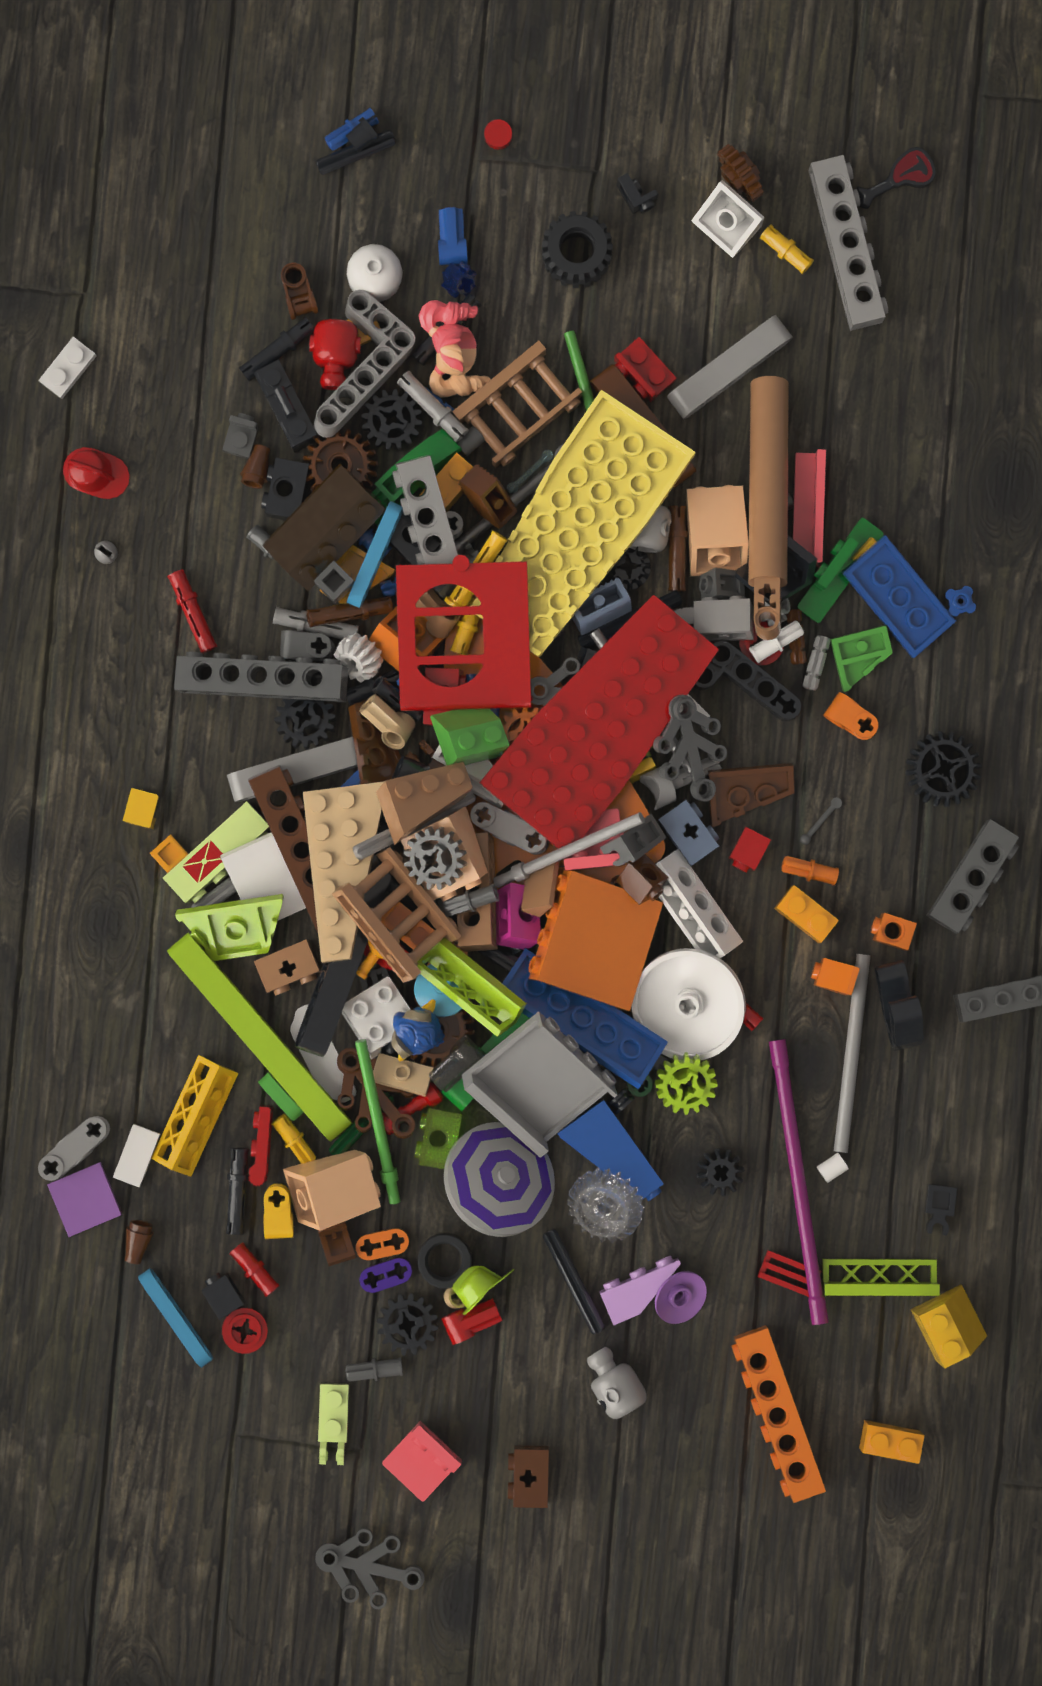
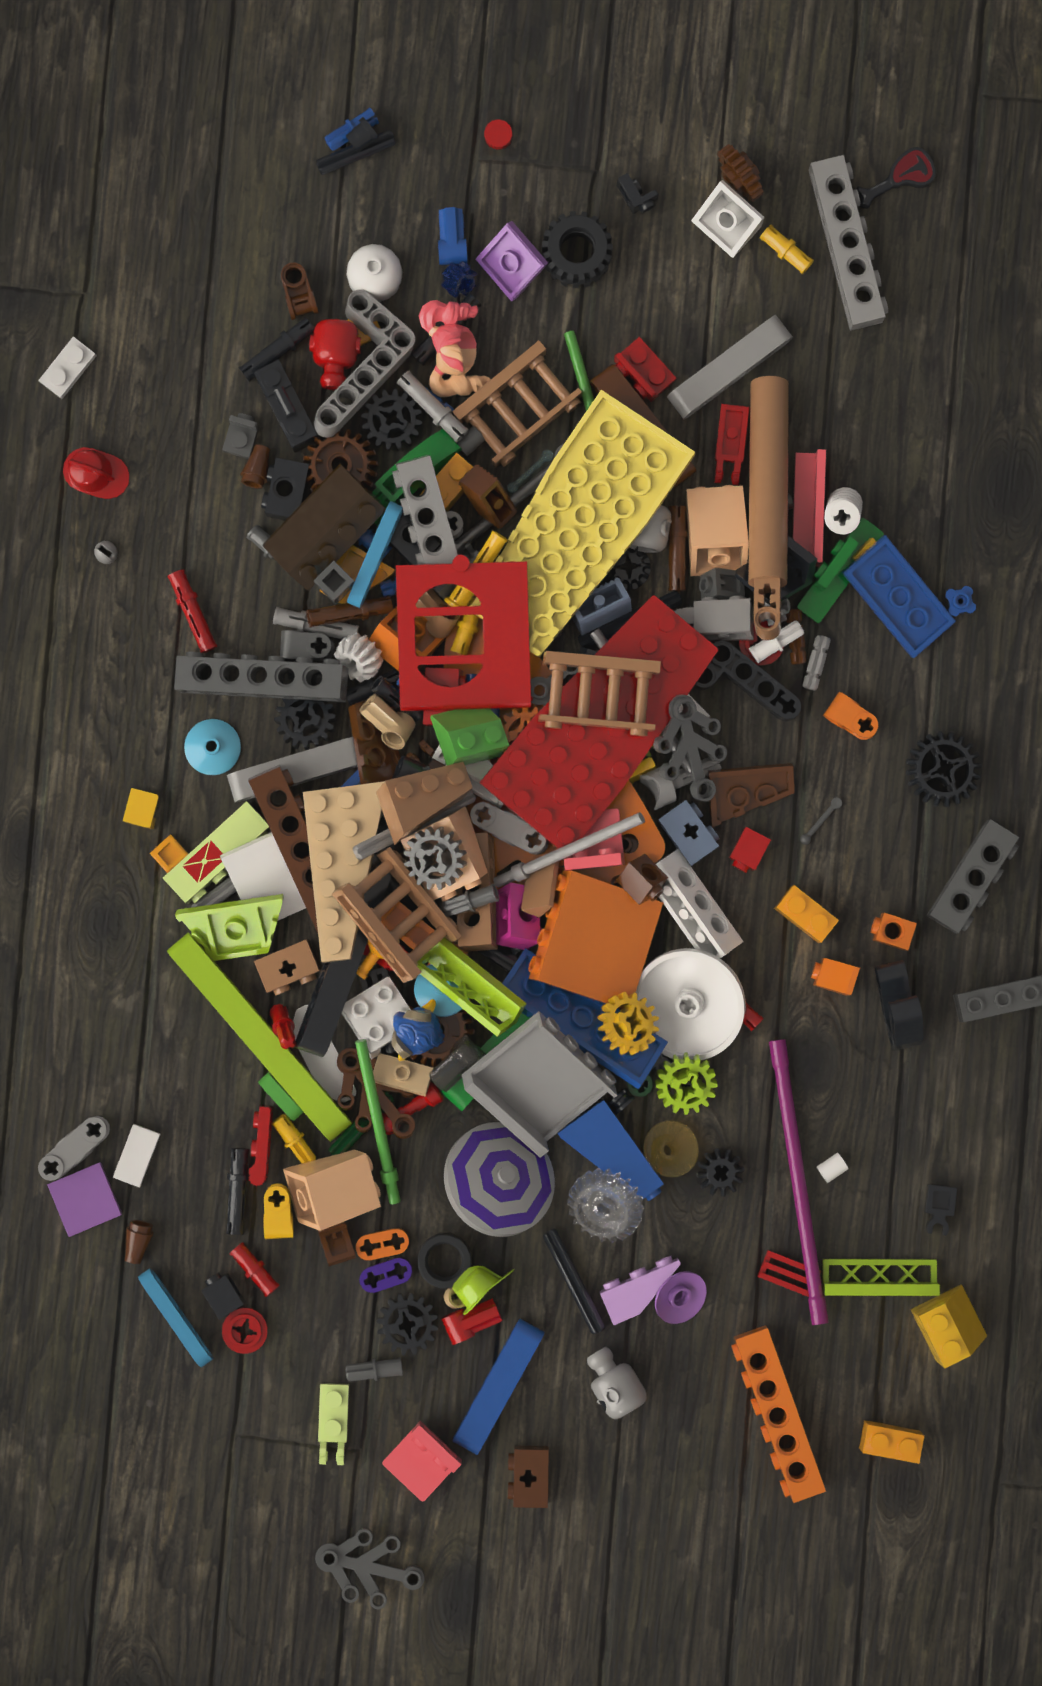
(198, 1118): yellow fence -> none
(227, 748): none -> medium azure dish
(283, 1026): none -> red axle
(442, 1120): clear neon green brick -> none
(498, 1386): none -> blue beam
(511, 261): none -> medium lavender tile
(615, 670): none -> medium nougat fence
(628, 1023): none -> yellow gear
(635, 841): dark grey hinge -> none
(682, 1144): none -> clear yellow dish
(731, 440): none -> red hinge
(810, 870): orange axle -> none
(851, 503): none -> white piece
(851, 1055): light grey piece -> none
(859, 654): bright green wing -> none

